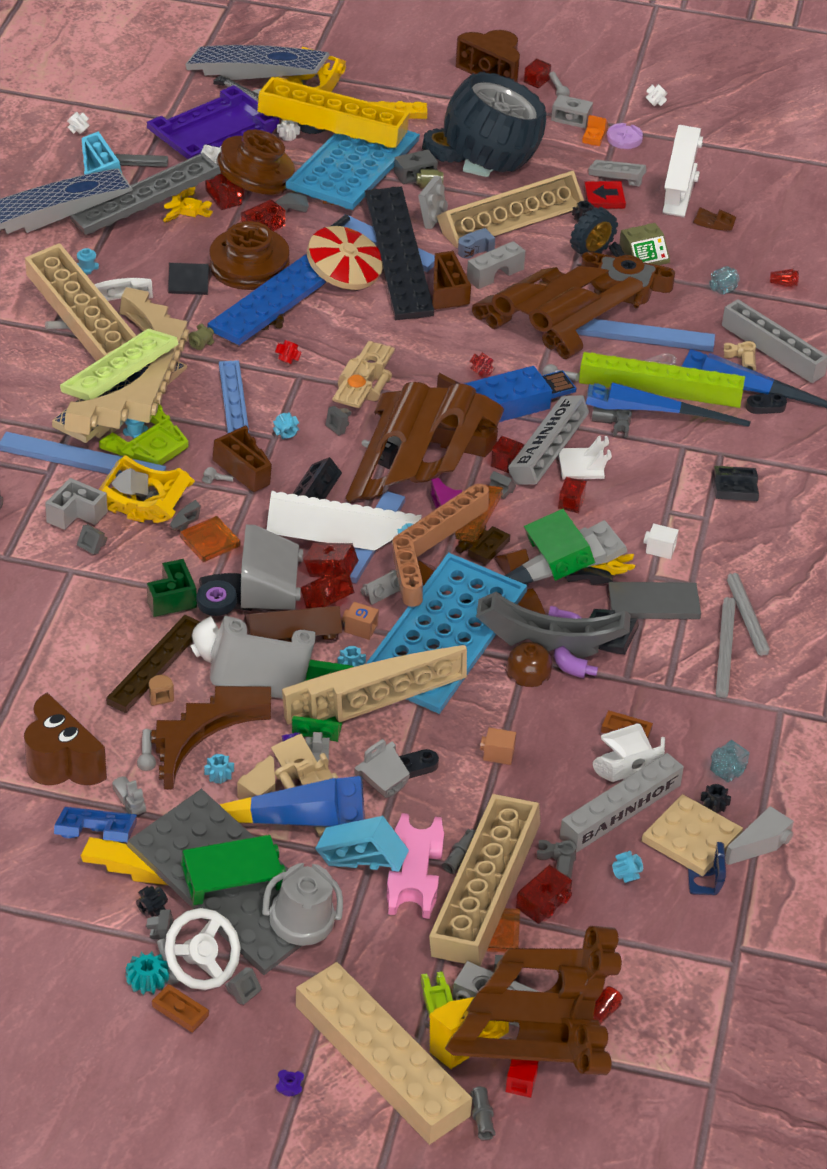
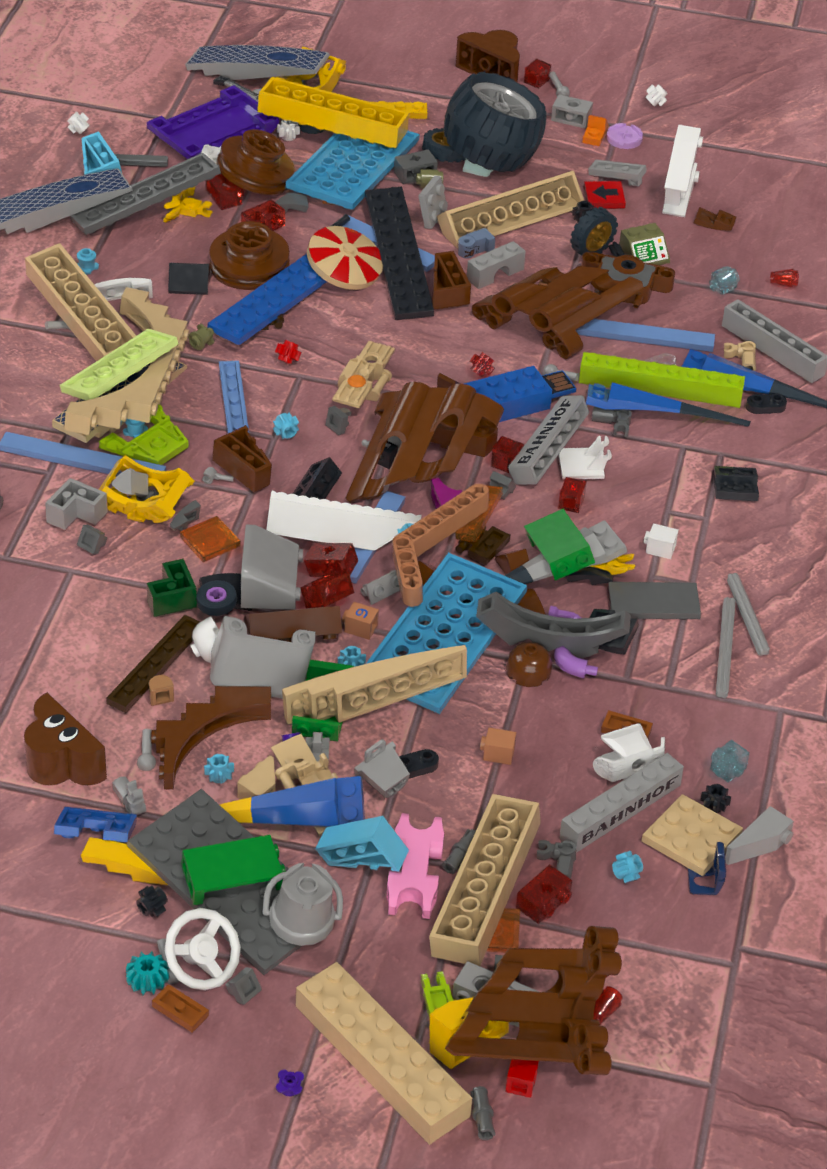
(160, 924): dark grey tile -> none

